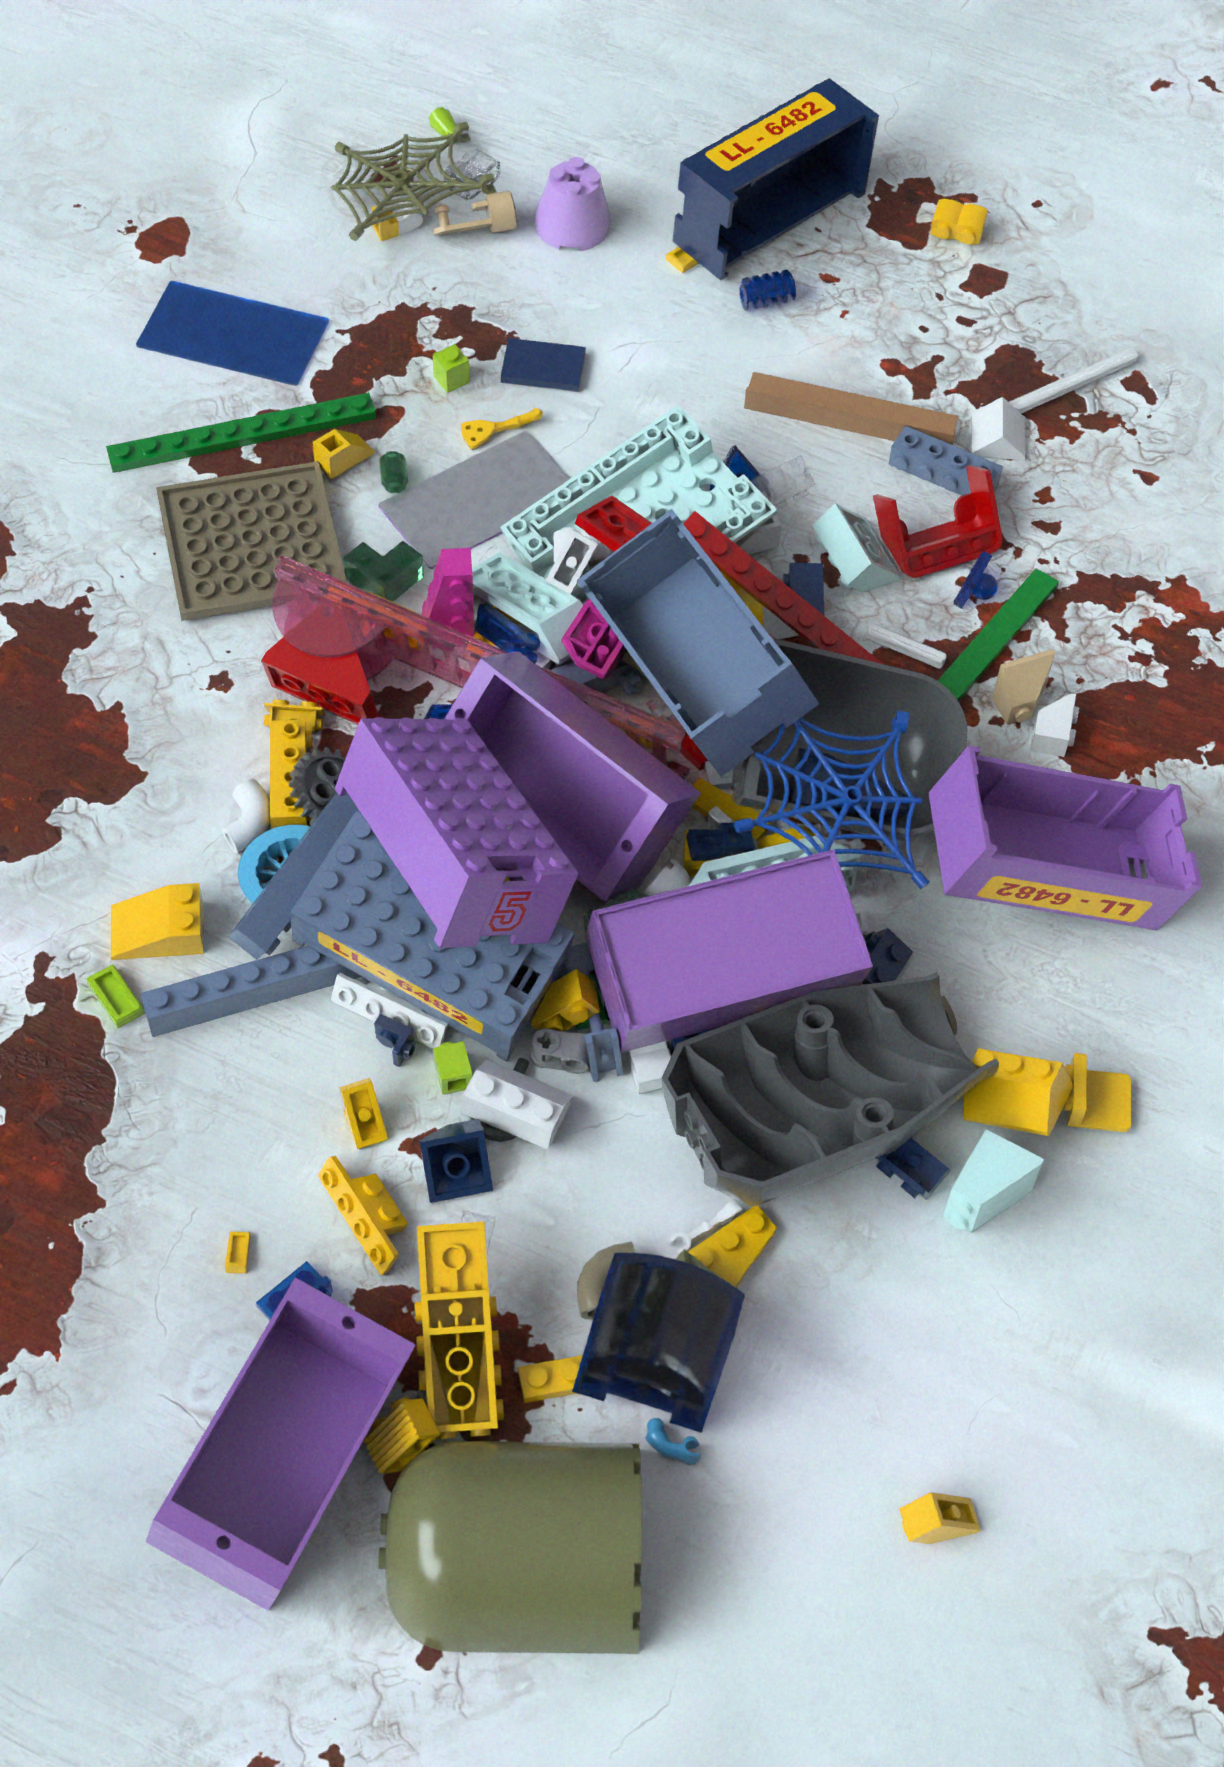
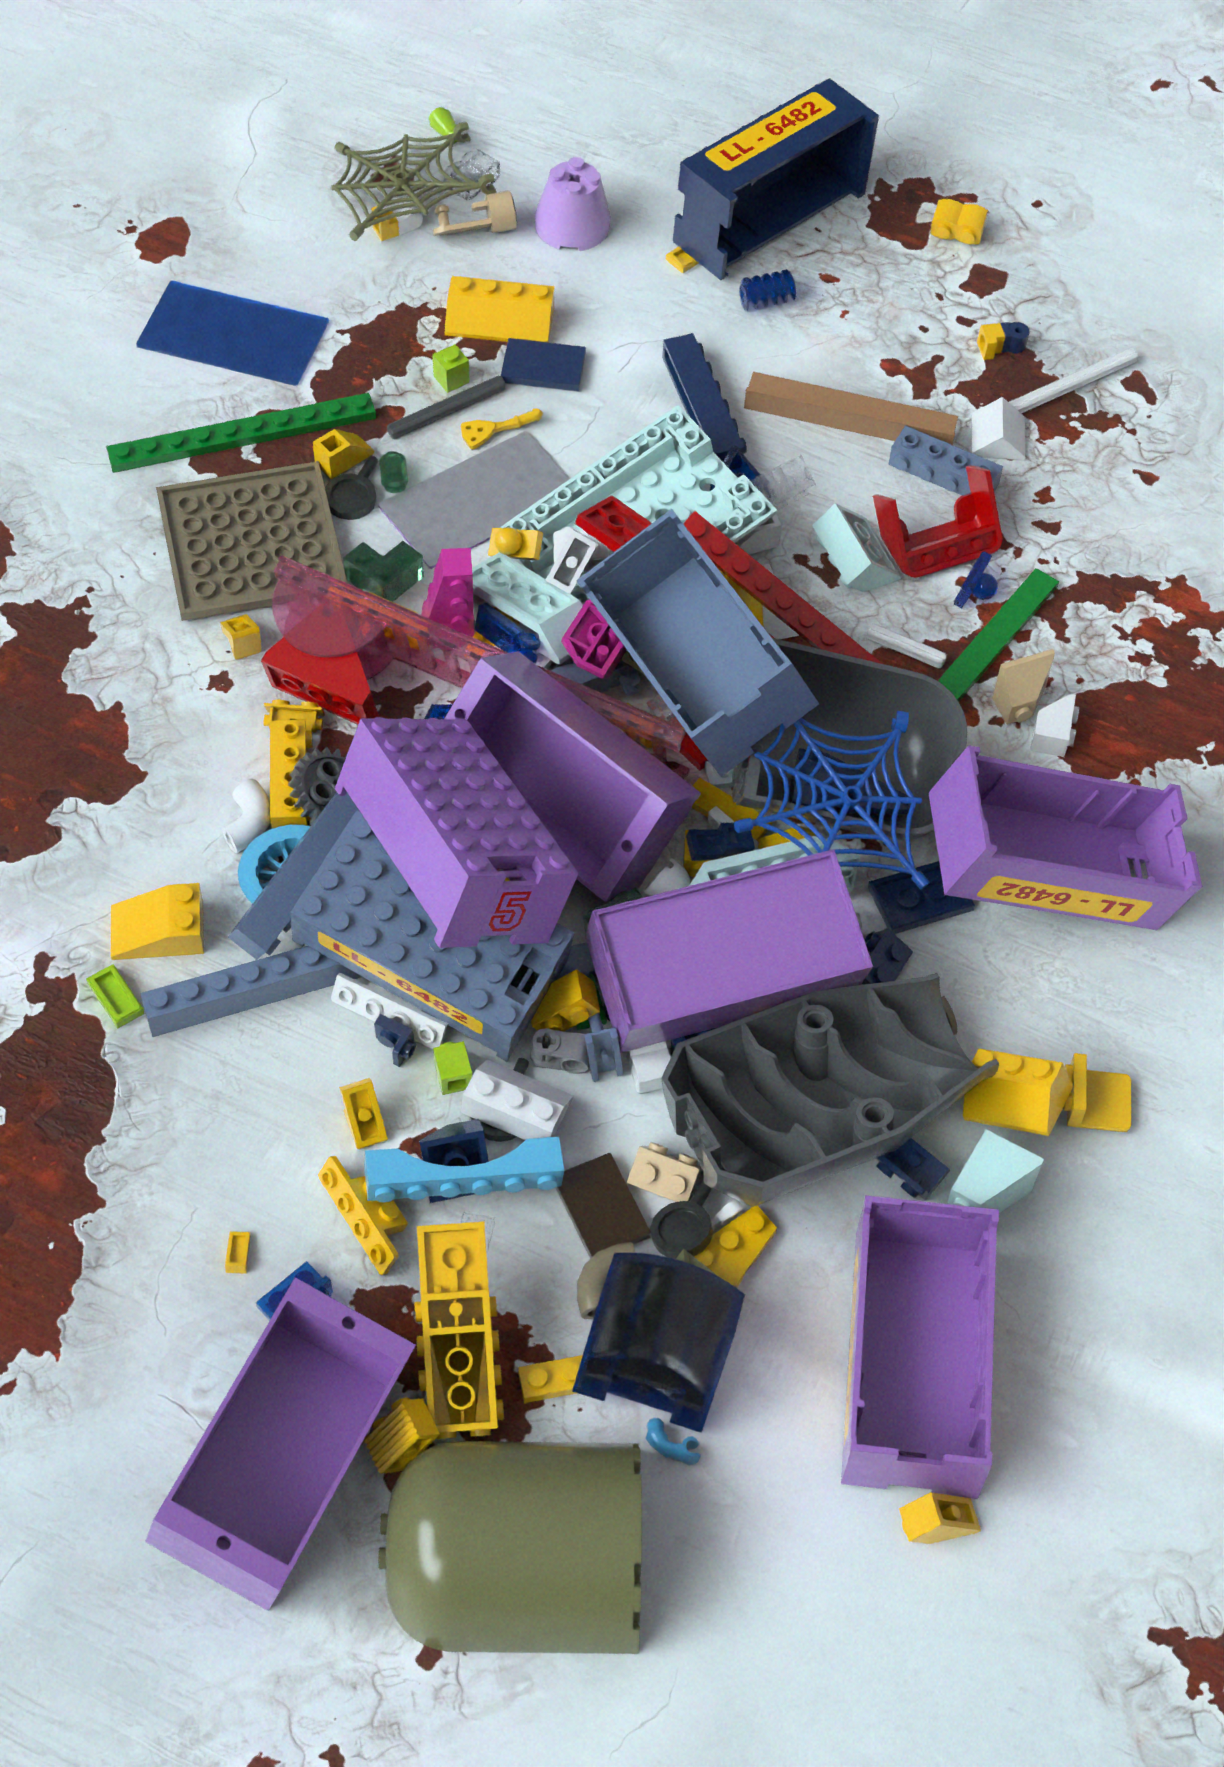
(242, 636): none -> yellow slope
(352, 494): none -> pearl dark grey piece
(398, 1175): none -> medium azure arch
(446, 407): none -> dark grey axle
(499, 310): none -> yellow slope
(516, 543): none -> yellow tile
(601, 1205): none -> dark brown tile
(664, 1173): none -> tan bracket
(683, 1226): none -> pearl dark grey piece
(701, 393): none -> dark blue brick
(807, 582): dark blue slope -> none
(908, 907): none -> dark blue tile
(921, 1347): none -> medium lavender piece
(1002, 338): none -> leg

